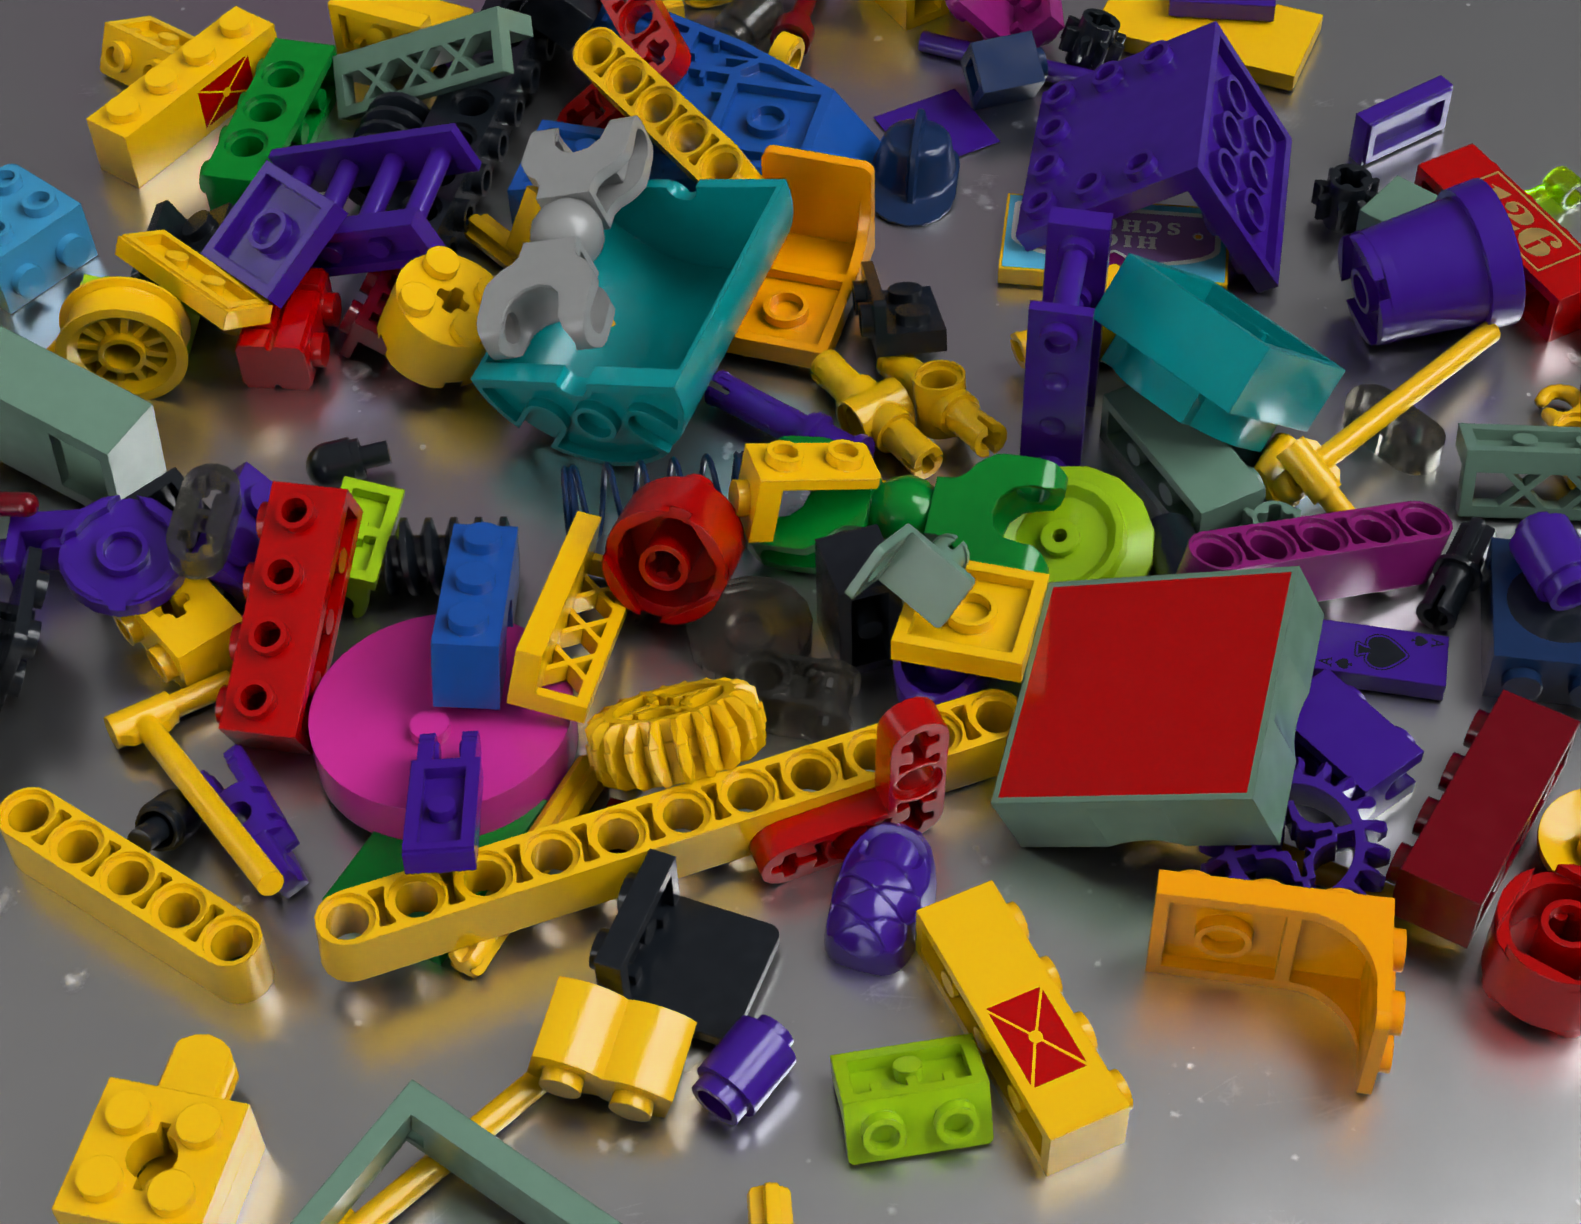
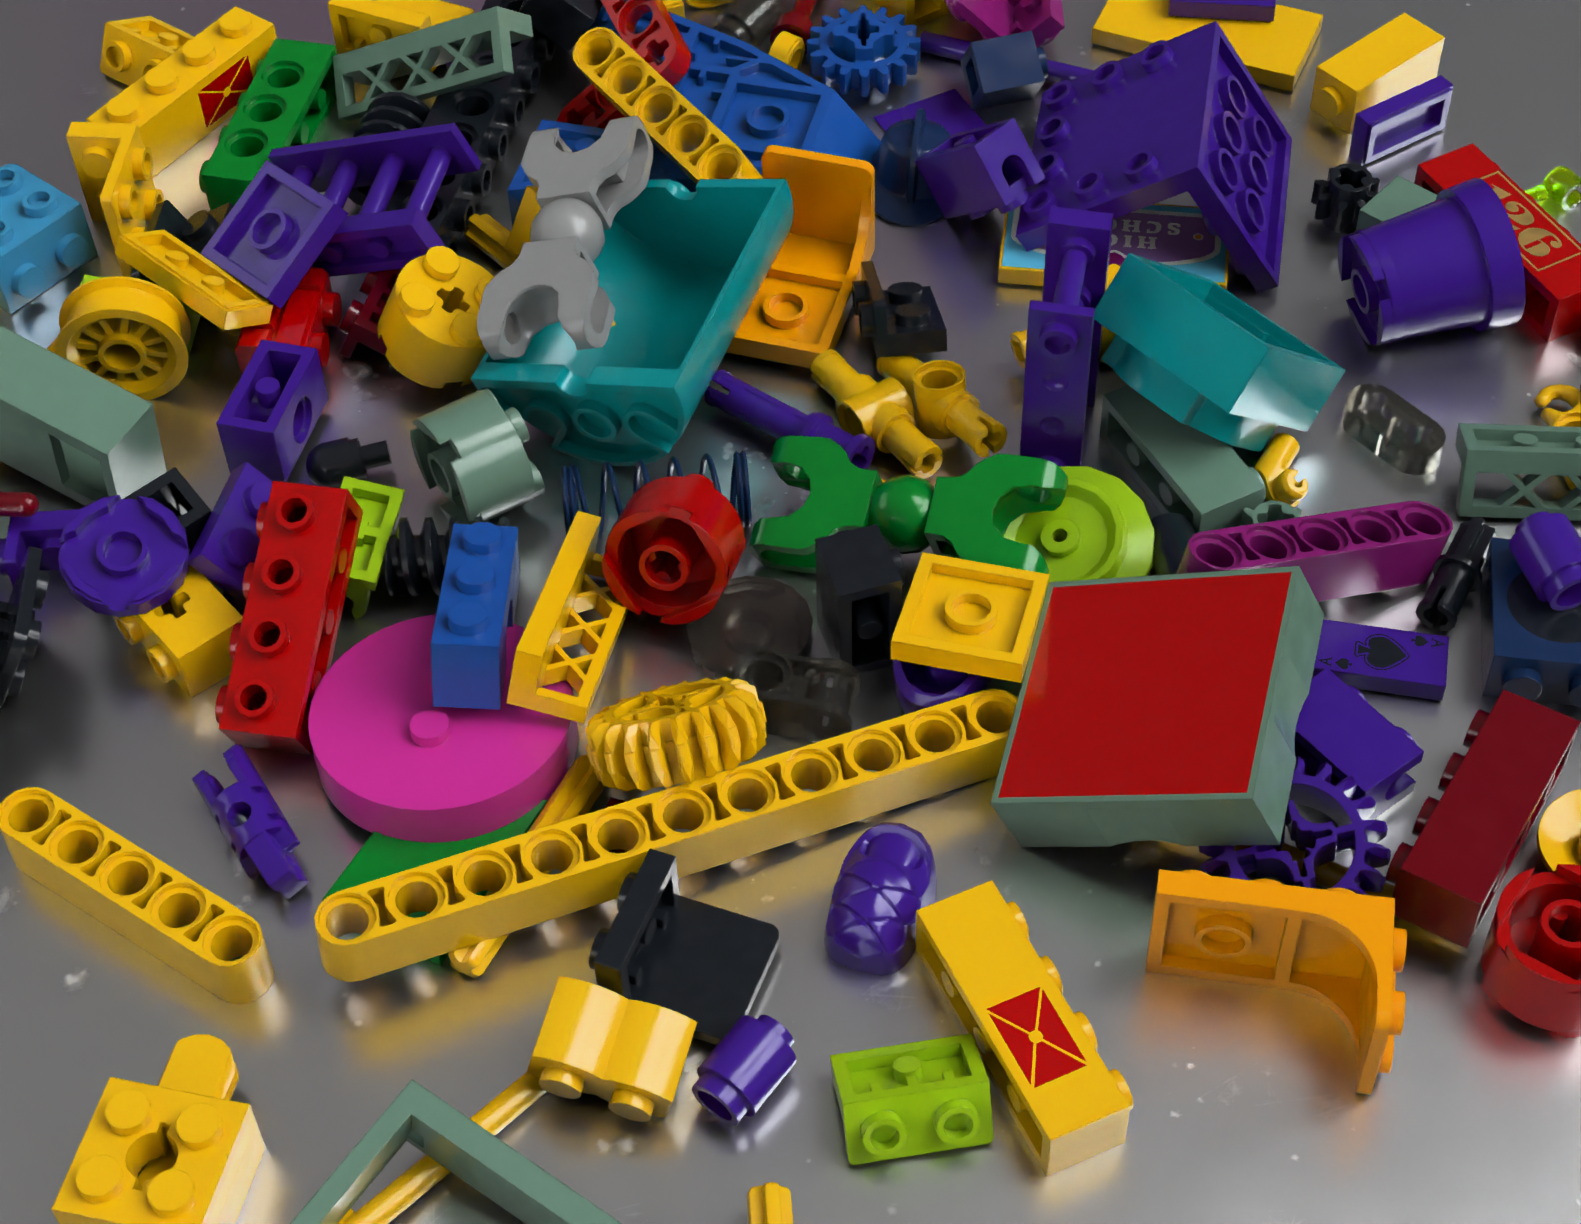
(115, 177): none -> yellow bracket
(150, 724): yellow bar -> none
(165, 822): black cylinder -> none
(191, 518): clear smoke beam -> none
(273, 409): none -> dark purple brick
(443, 807): dark purple hinge -> none
(476, 457): none -> sand green brick
(792, 466): yellow bracket -> none
(863, 50): none -> blue gear
(906, 791): red beam -> none
(919, 572): sand green bracket -> none
(981, 170): none -> dark purple brick
(1092, 39): black gear -> none
(1315, 465): yellow bar -> none
(1376, 69): none -> yellow brick

